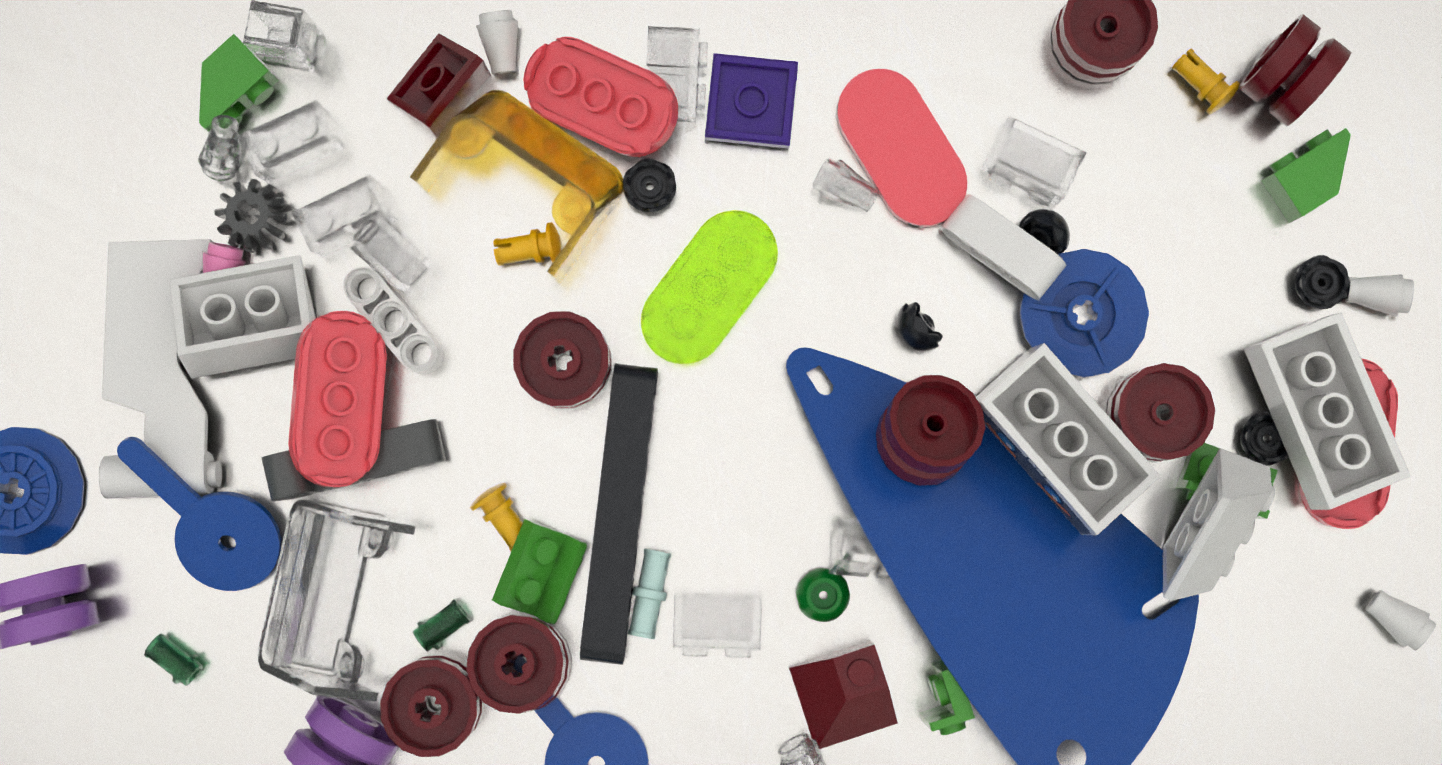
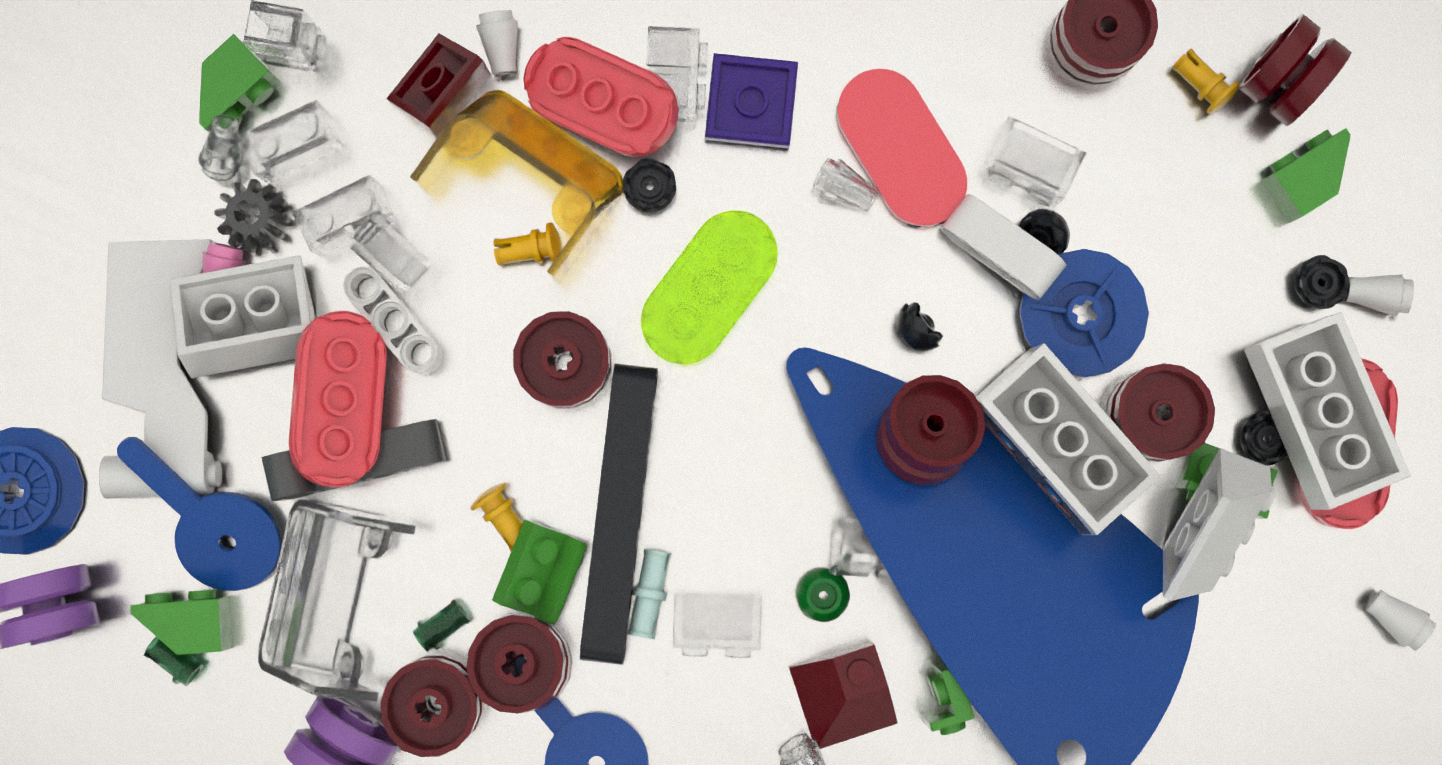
(189, 624): none -> bright green slope

